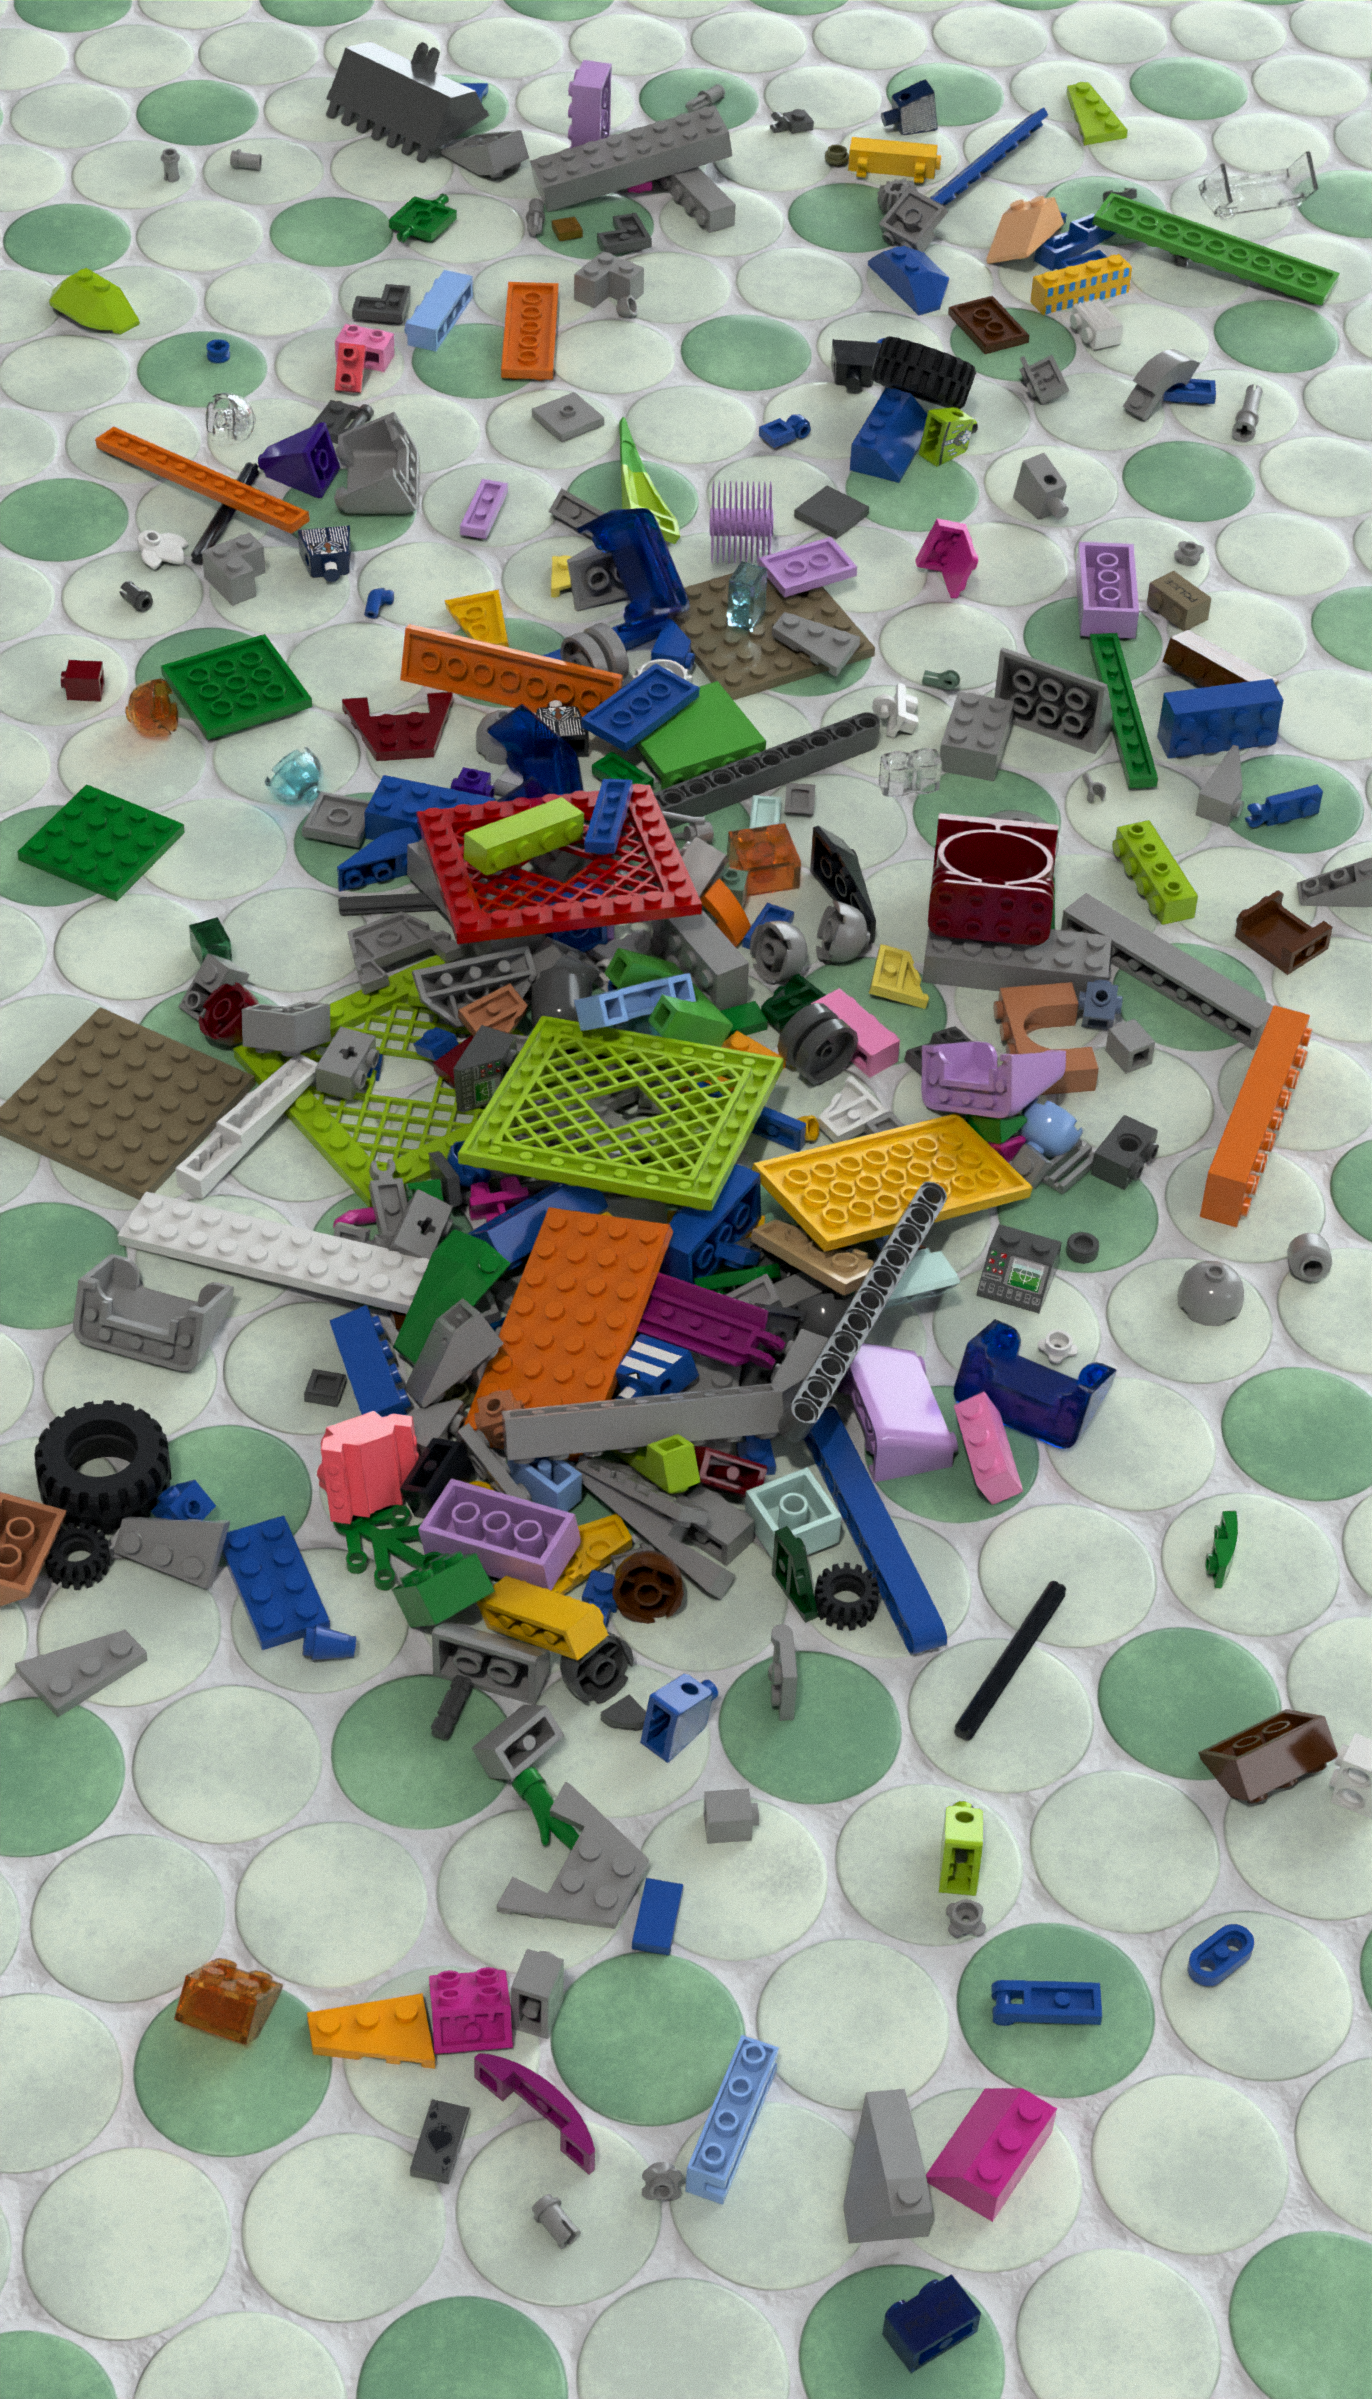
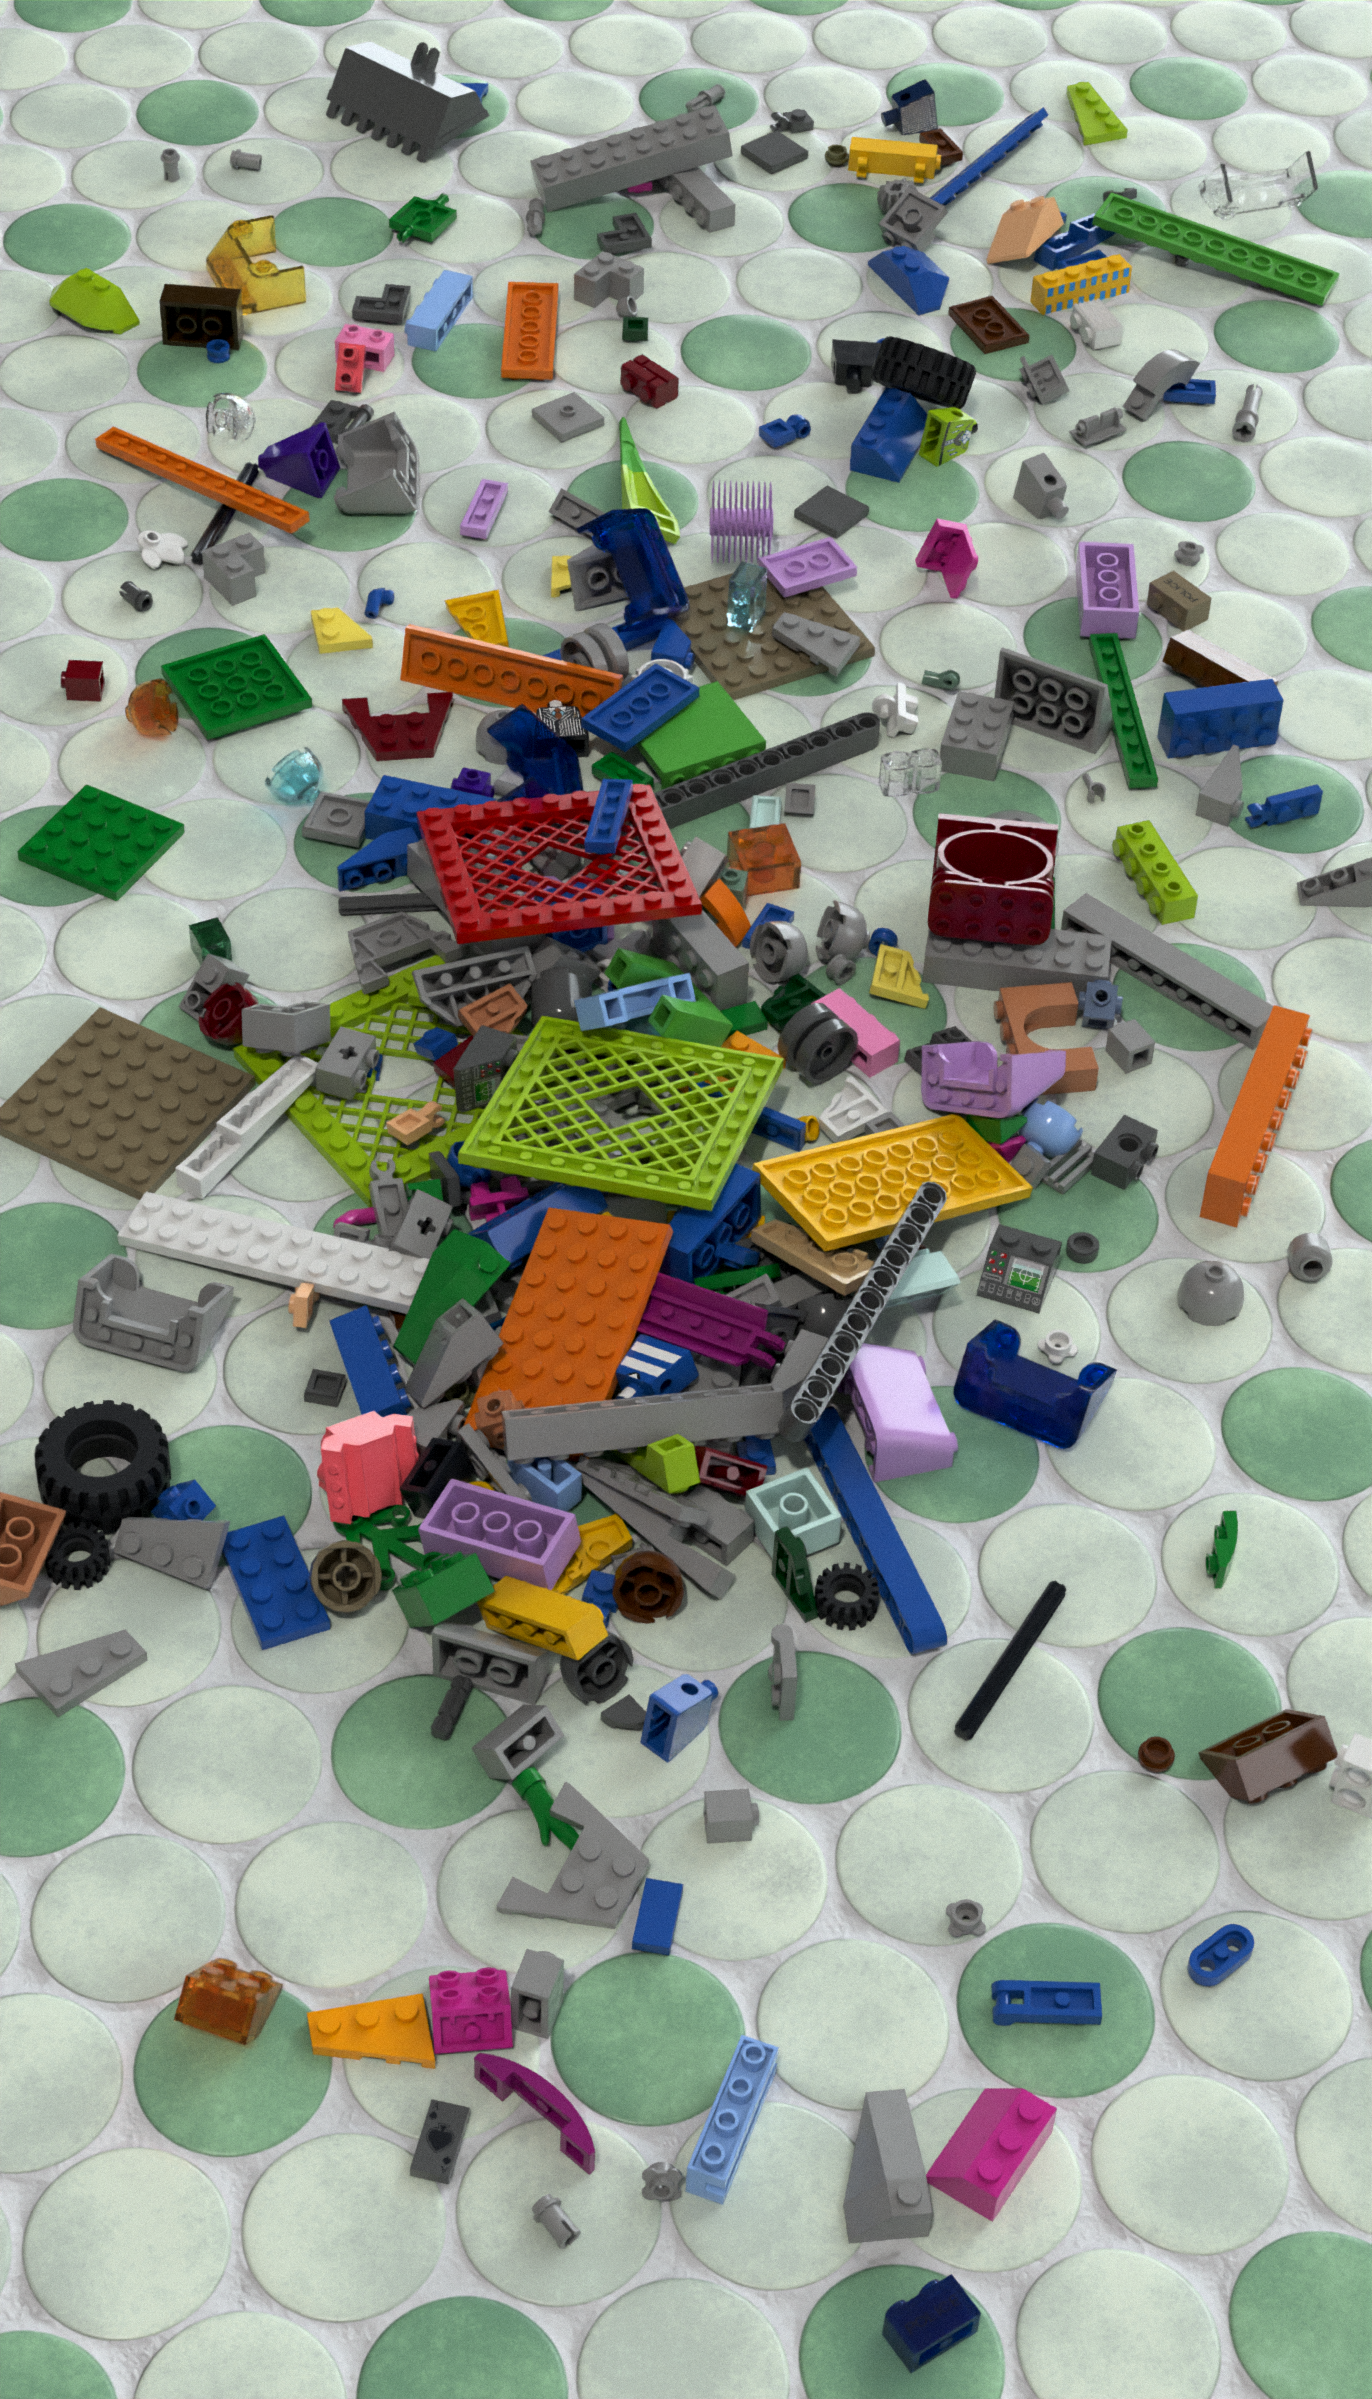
(201, 314): none -> dark brown brick
(261, 282): none -> clear yellow windscreen
(302, 1304): none -> light nougat plate
(326, 551): dark blue torso -> none
(327, 1643): blue cone -> none
(338, 632): none -> light yellow wing
(345, 1576): none -> dark tan cylinder
(415, 1124): none -> light nougat plate
(489, 152): light grey slope -> none
(523, 836): lime brick -> none
(567, 228): pearl gold tile -> none
(590, 103): lavender brick -> none
(635, 329): none -> dark green plate
(649, 381): none -> dark red brick
(697, 827): light grey plant -> none
(774, 152): none -> dark grey tile
(840, 874): black wedge -> none
(840, 969): none -> light grey bush
(879, 935): none -> blue bush
(946, 147): none -> reddish brown plate
(961, 1832): lime torso -> none
(988, 1448): bright pink brick -> none
(1094, 430): none -> light grey hinge
(1156, 1754): none -> reddish brown plate
(1280, 934): reddish brown panel -> none

